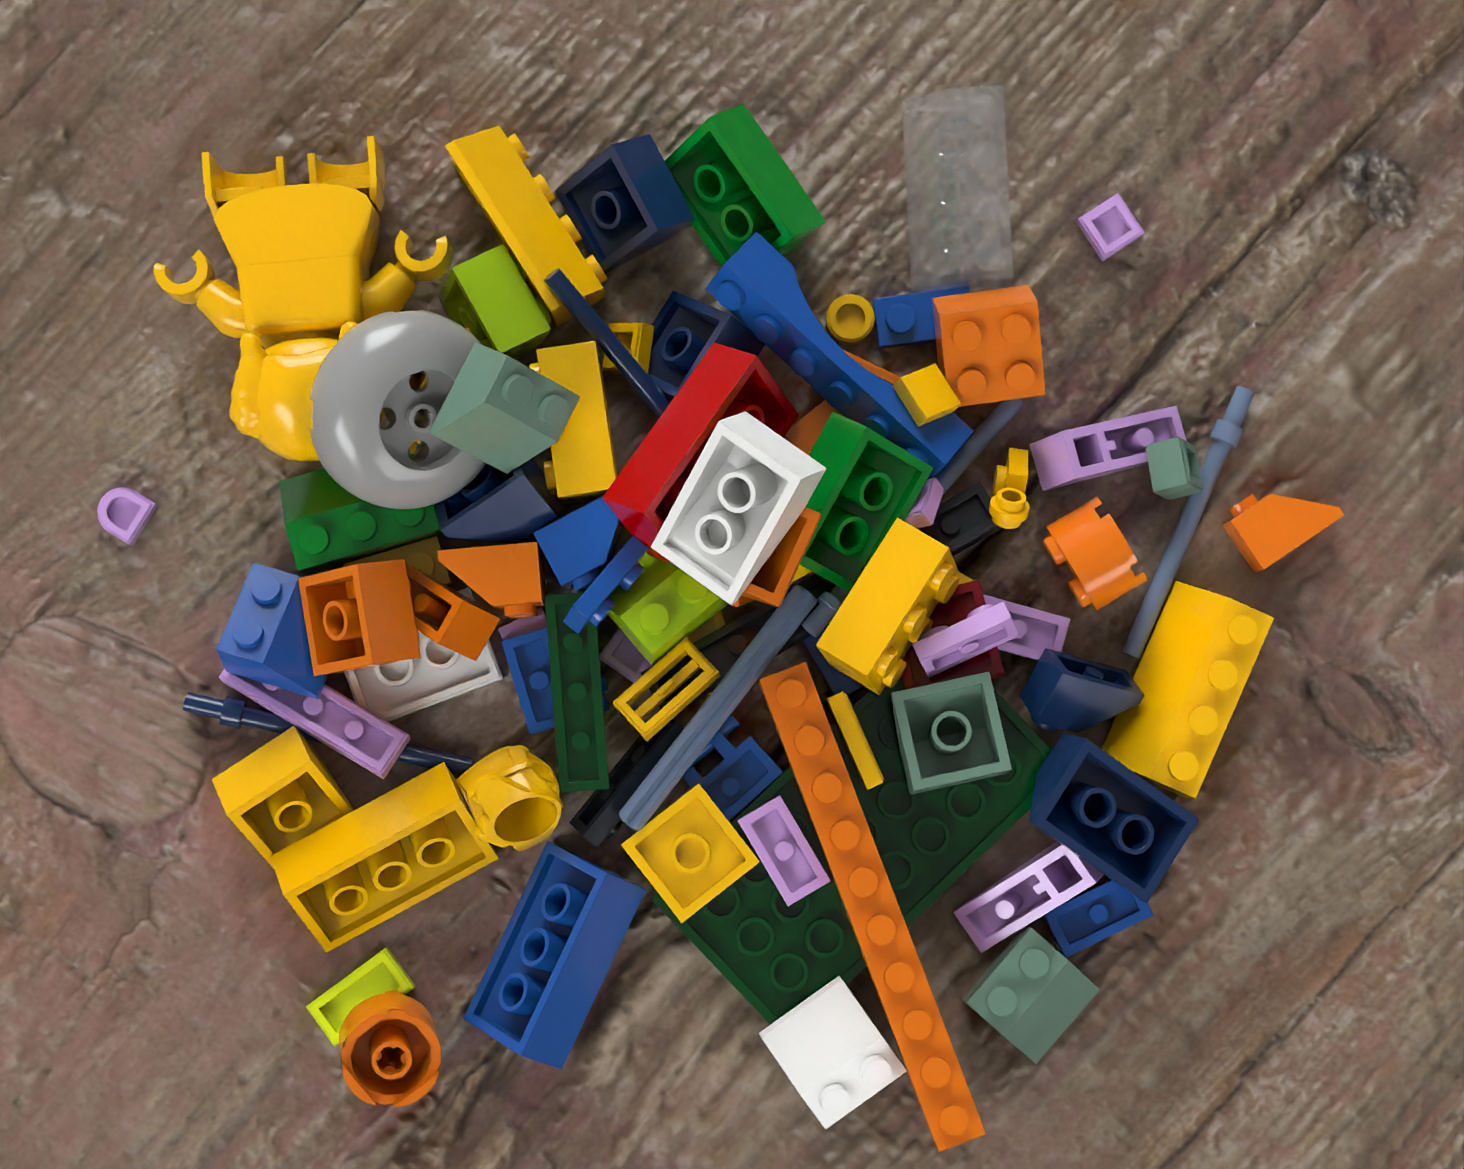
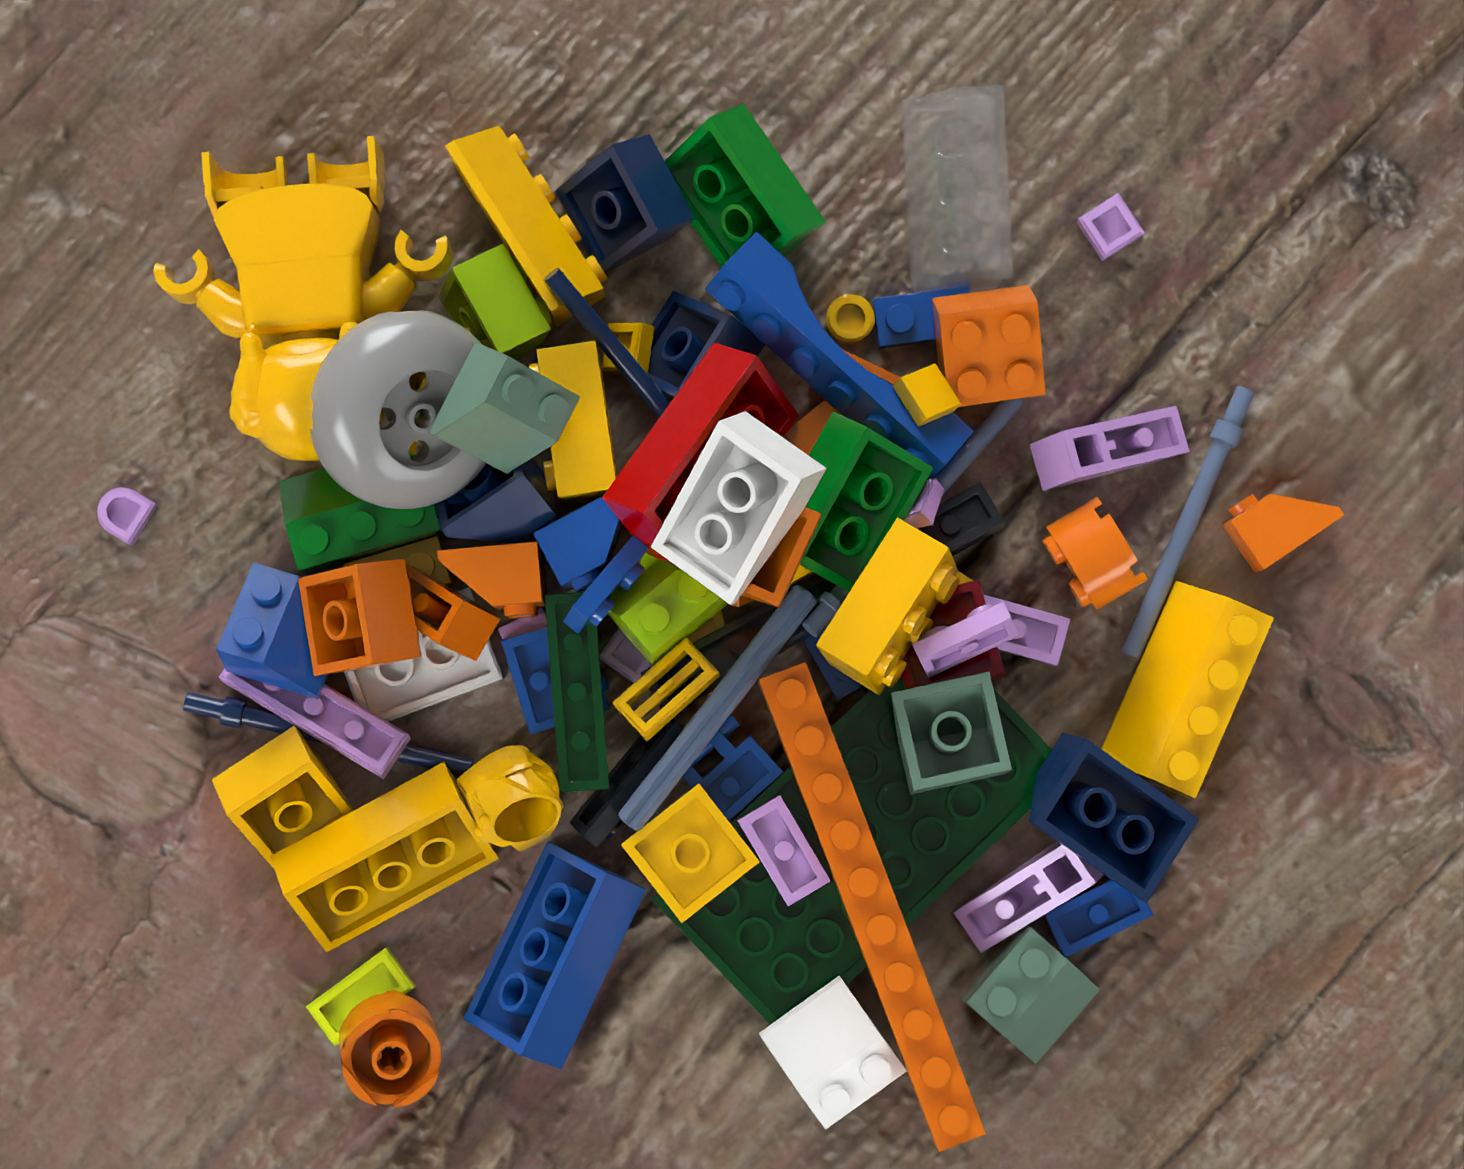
(854, 740): yellow tile -> none
(1010, 481): yellow plate -> none
(1077, 692): dark blue slope -> none
(1174, 468): sand green slope -> none

